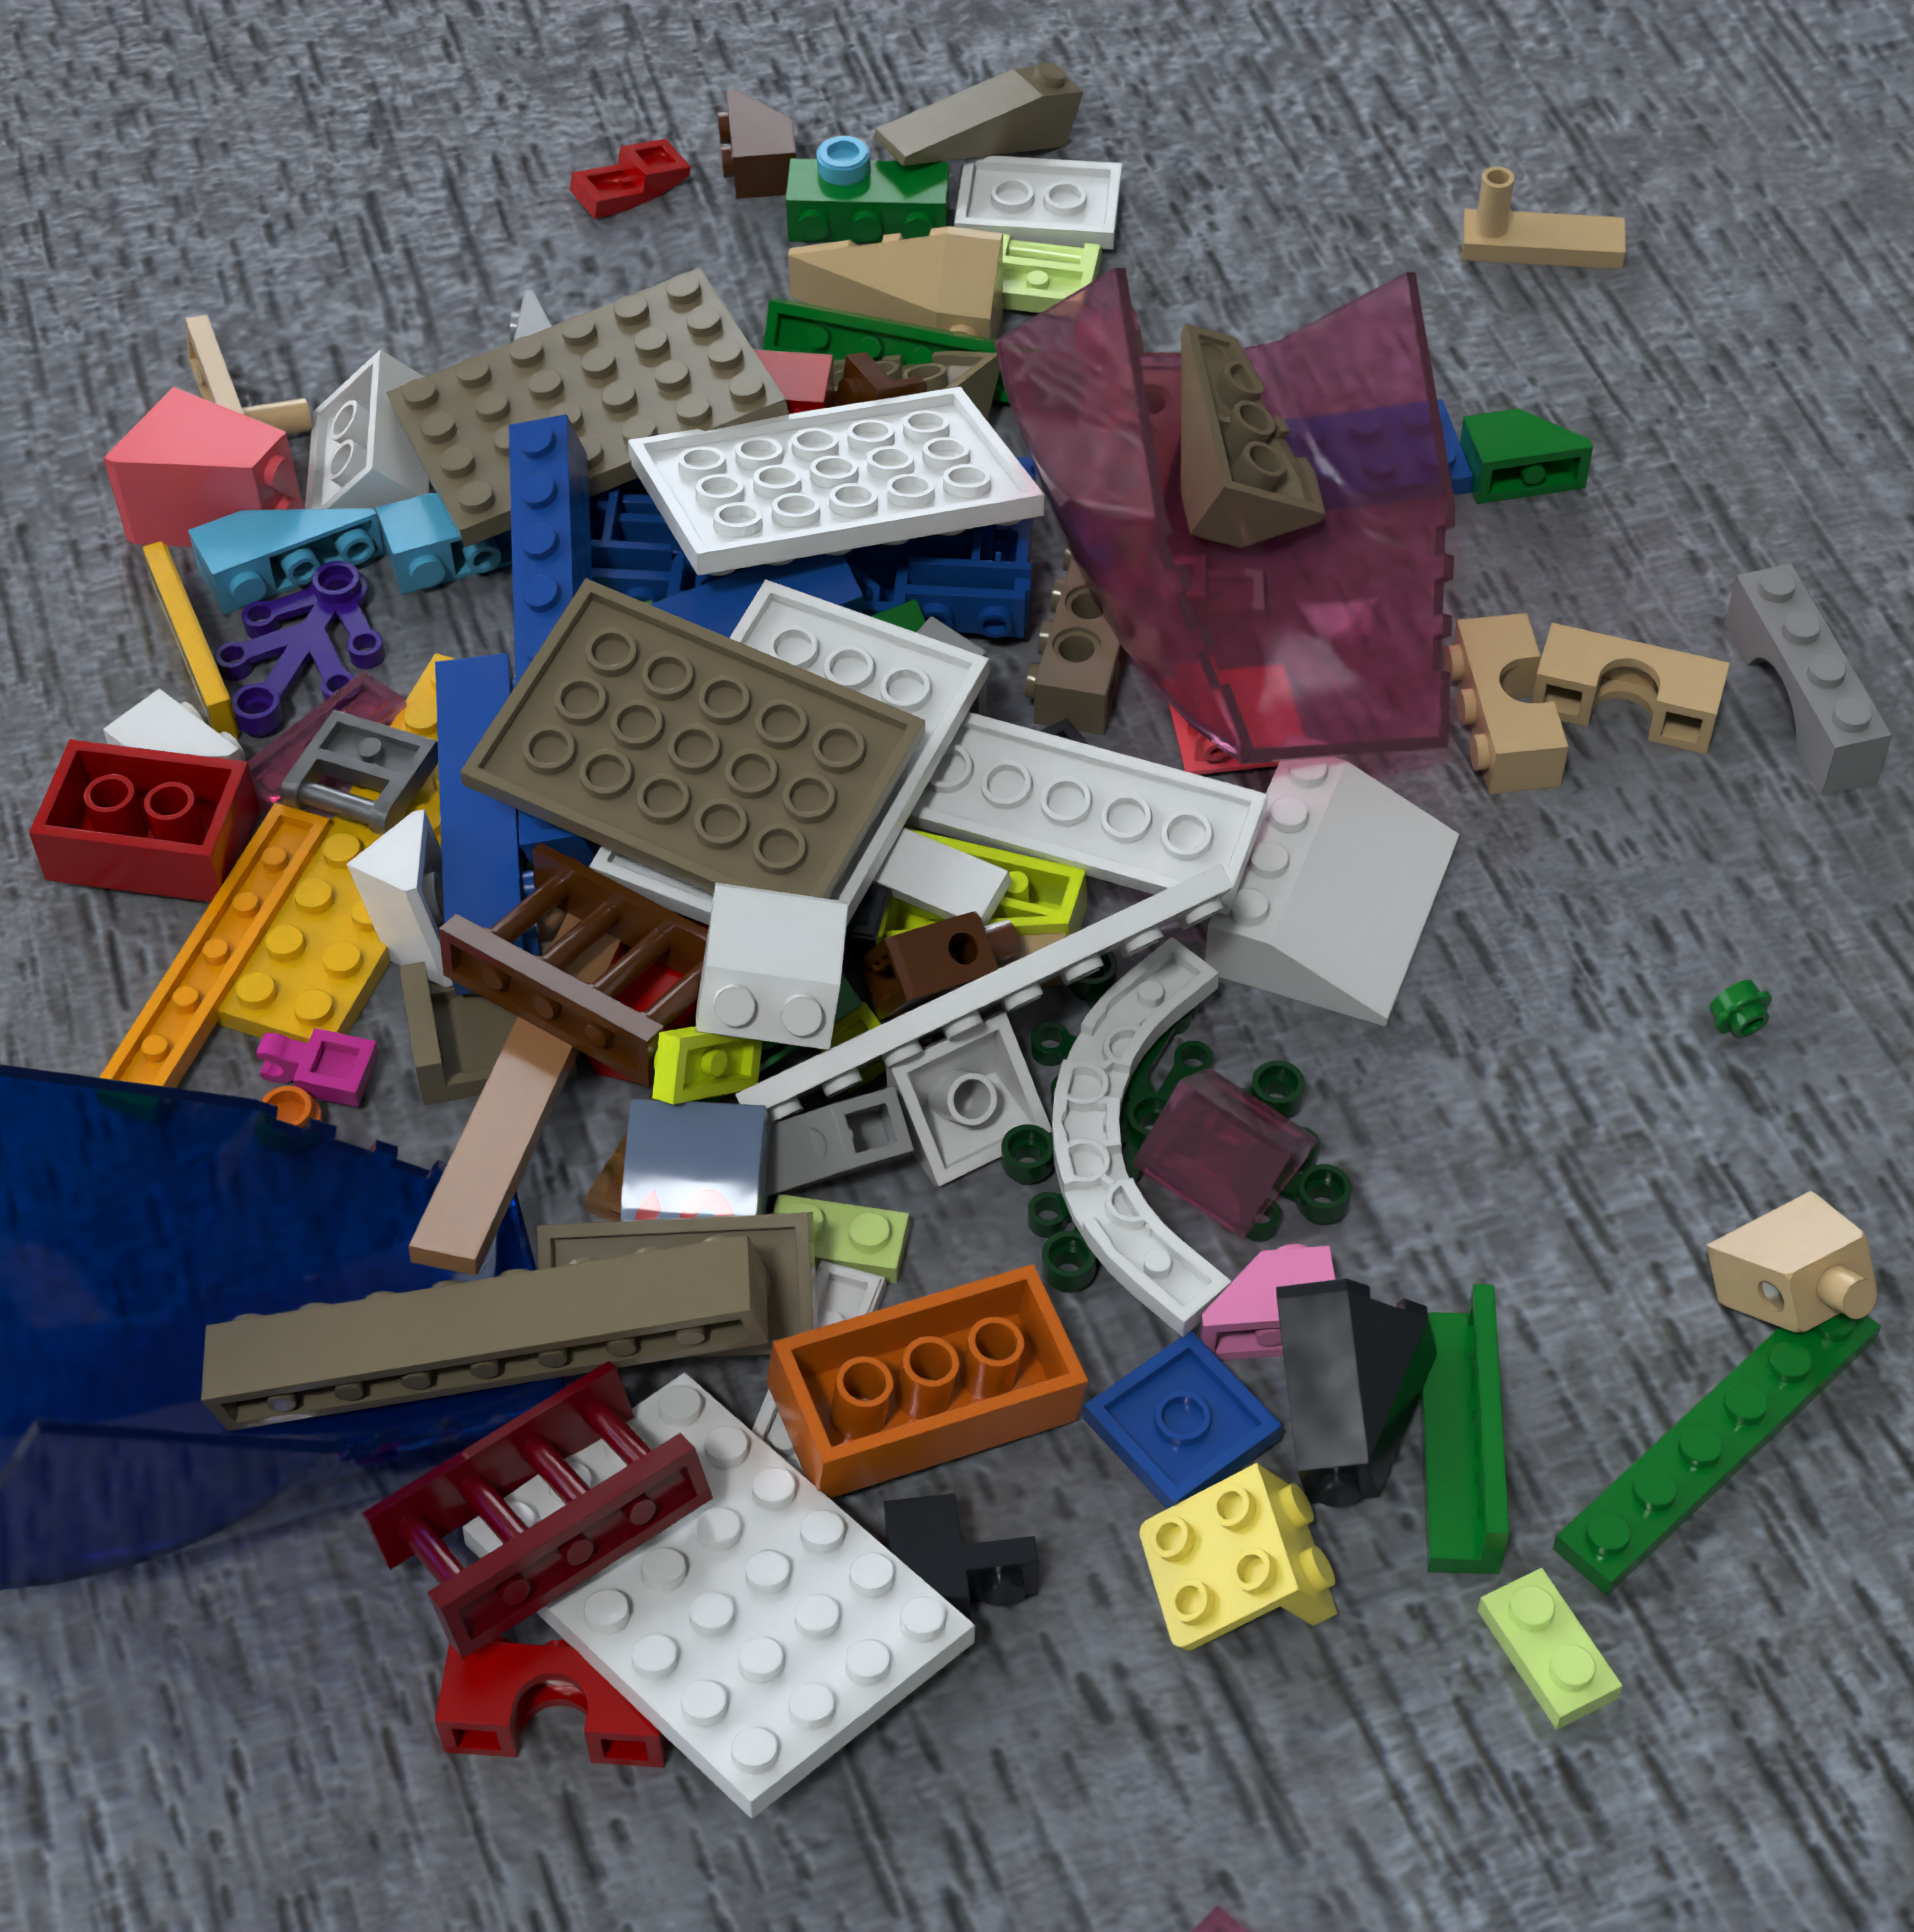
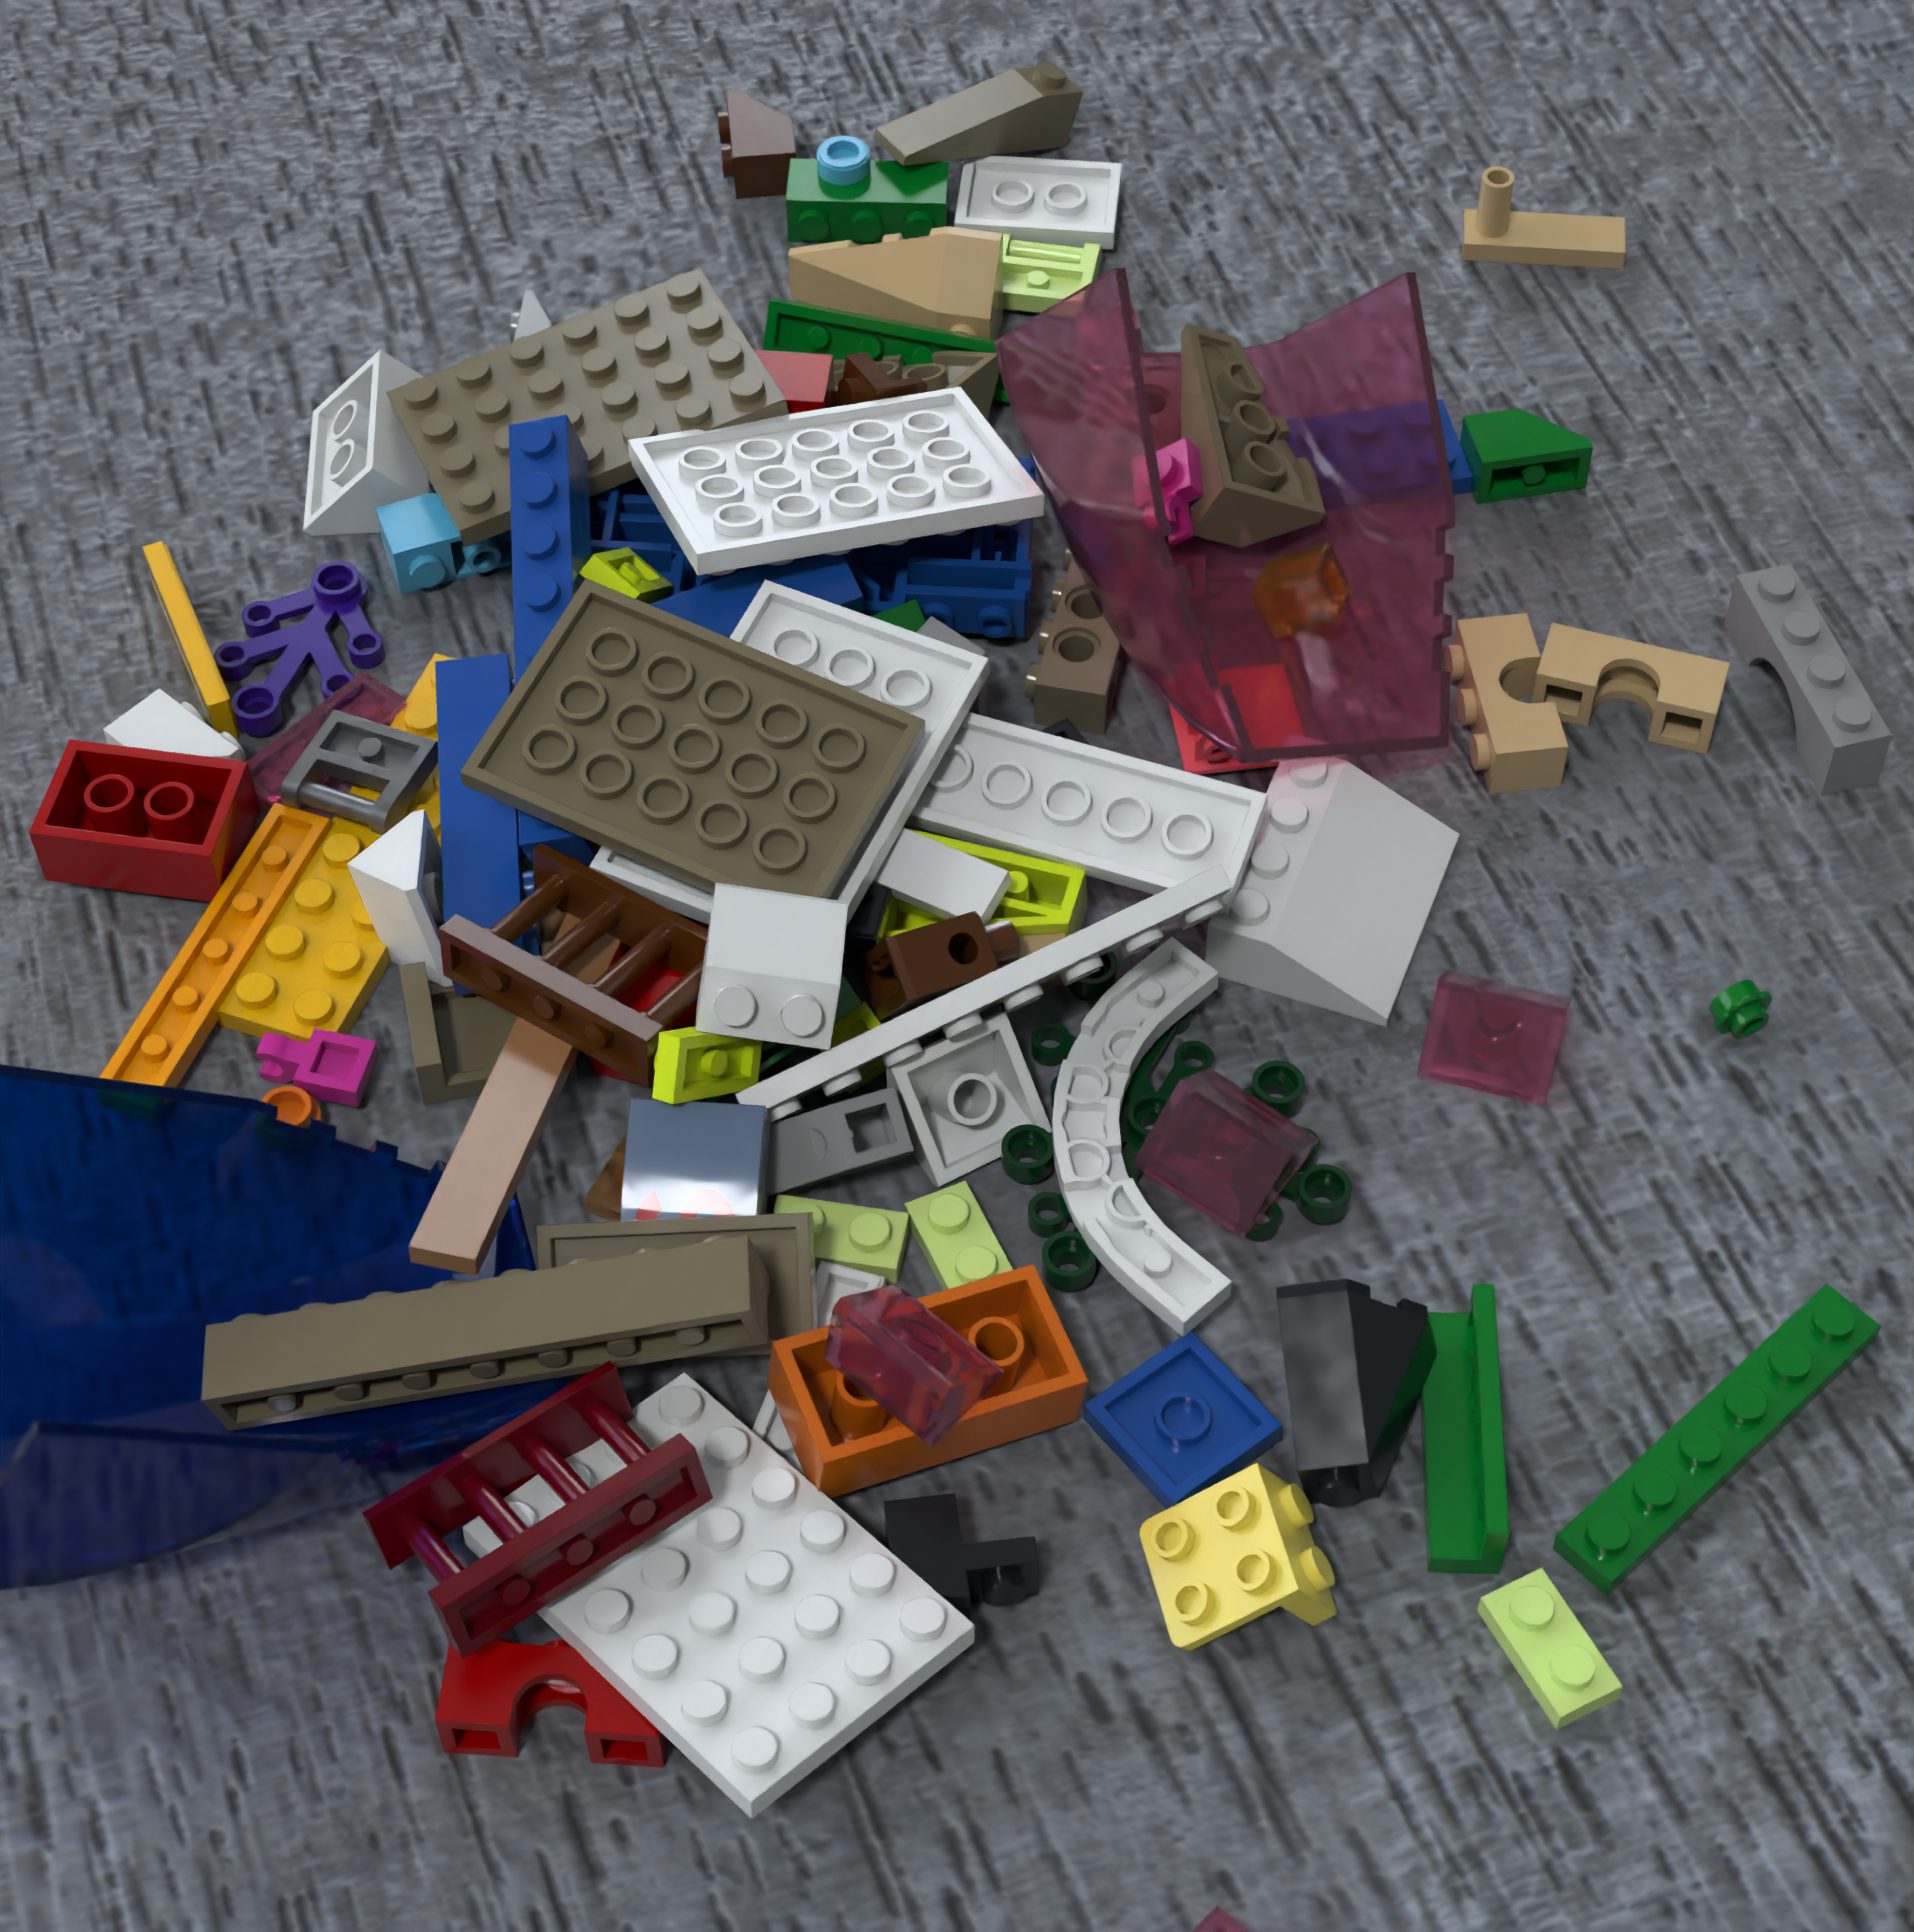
(195, 466): coral slope -> none
(216, 385): tan piece -> none
(277, 550): medium azure slope -> none
(627, 574): none -> neon yellow plate
(641, 175): red slope -> none
(908, 1360): none -> clear pink slope
(955, 1236): none -> yellowish green plate
(1180, 484): none -> dark pink plate
(1246, 1316): bright pink slope -> none
(1301, 590): none -> clear orange brick
(1493, 1036): none -> clear pink slope
(1795, 1266): tan torso -> none

